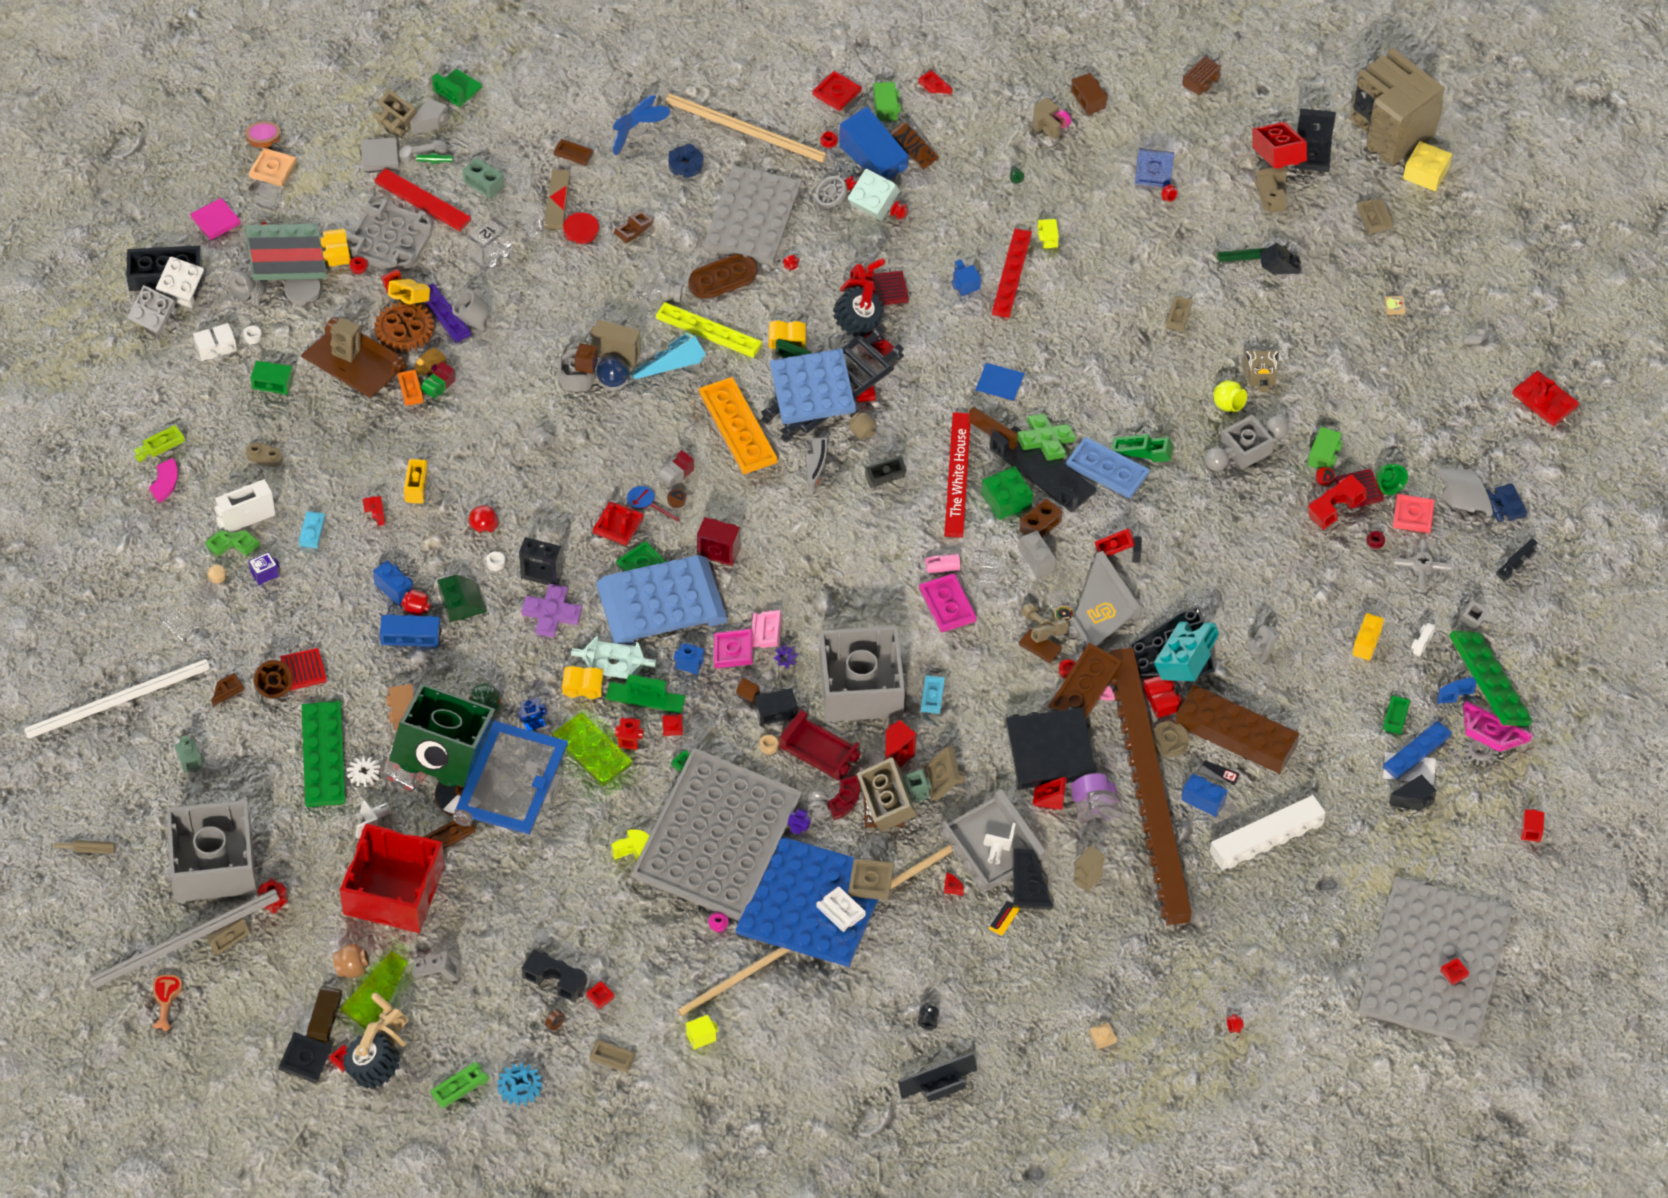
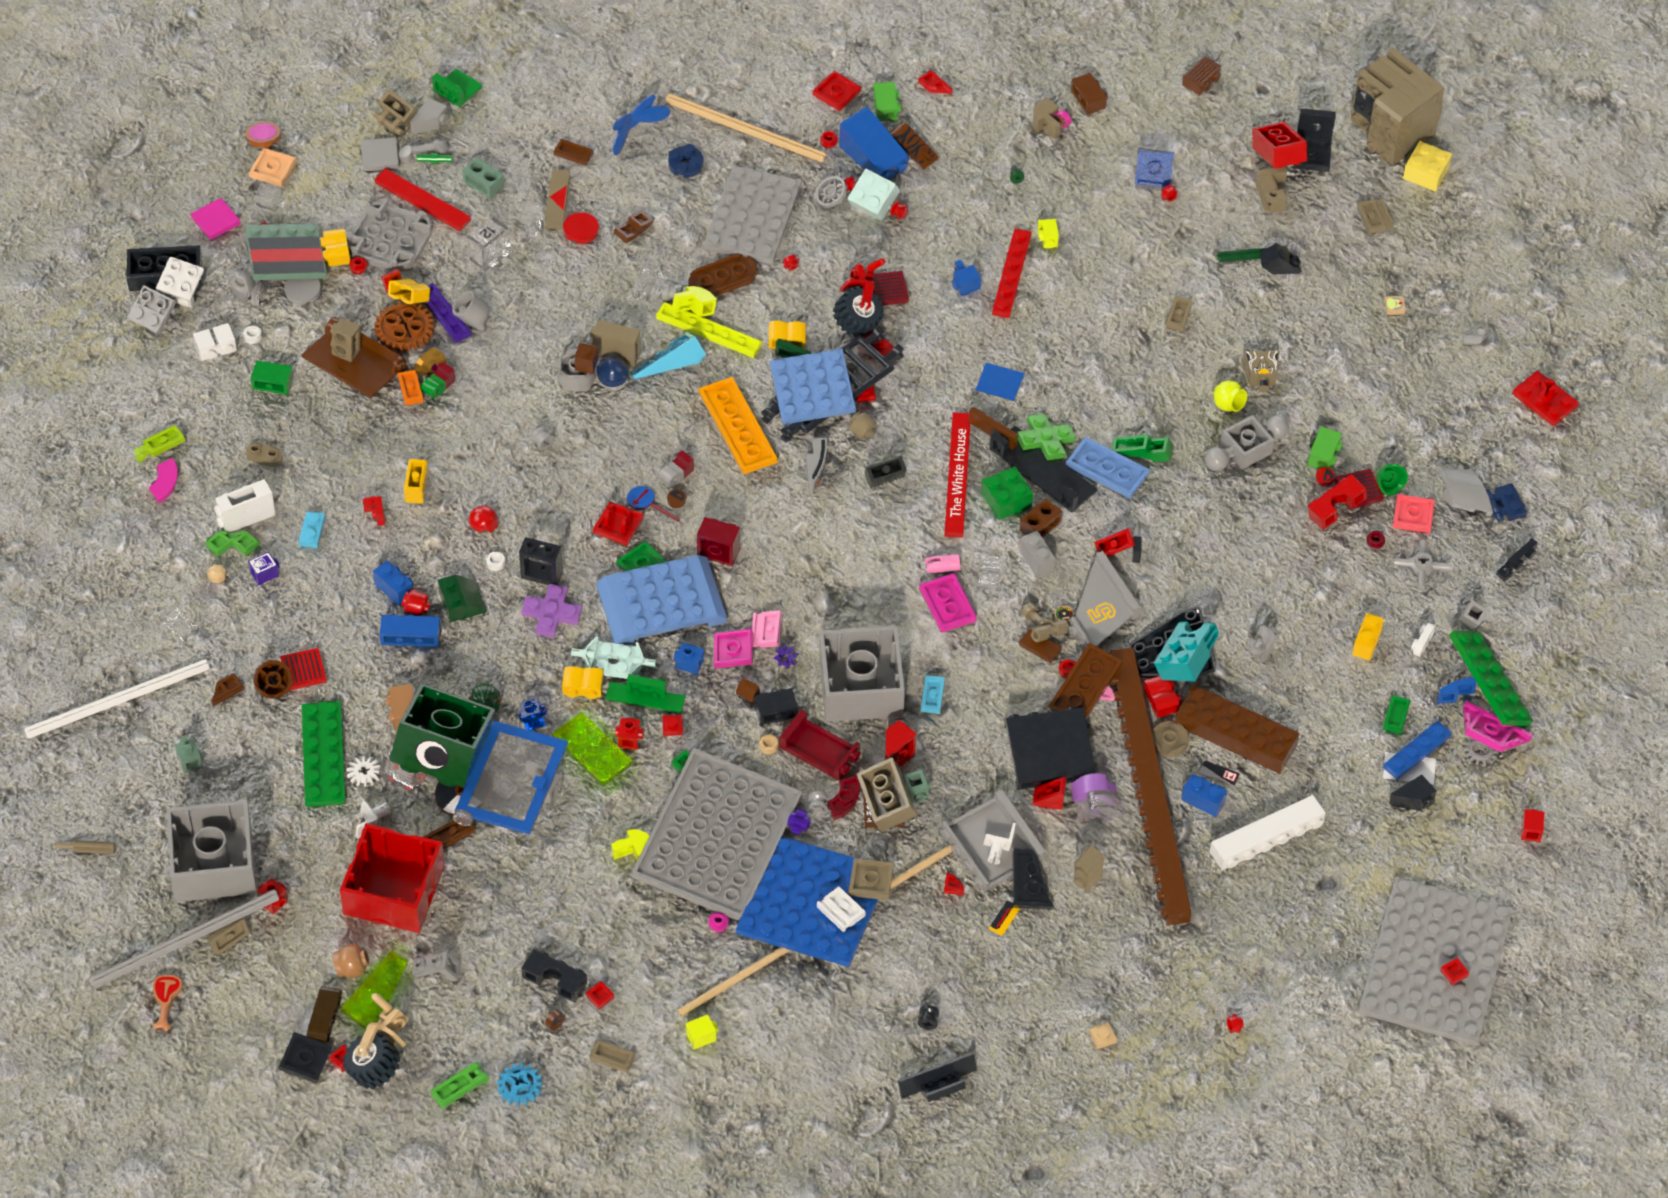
(695, 299): none -> neon yellow brick
(943, 773): dark tan tile -> none

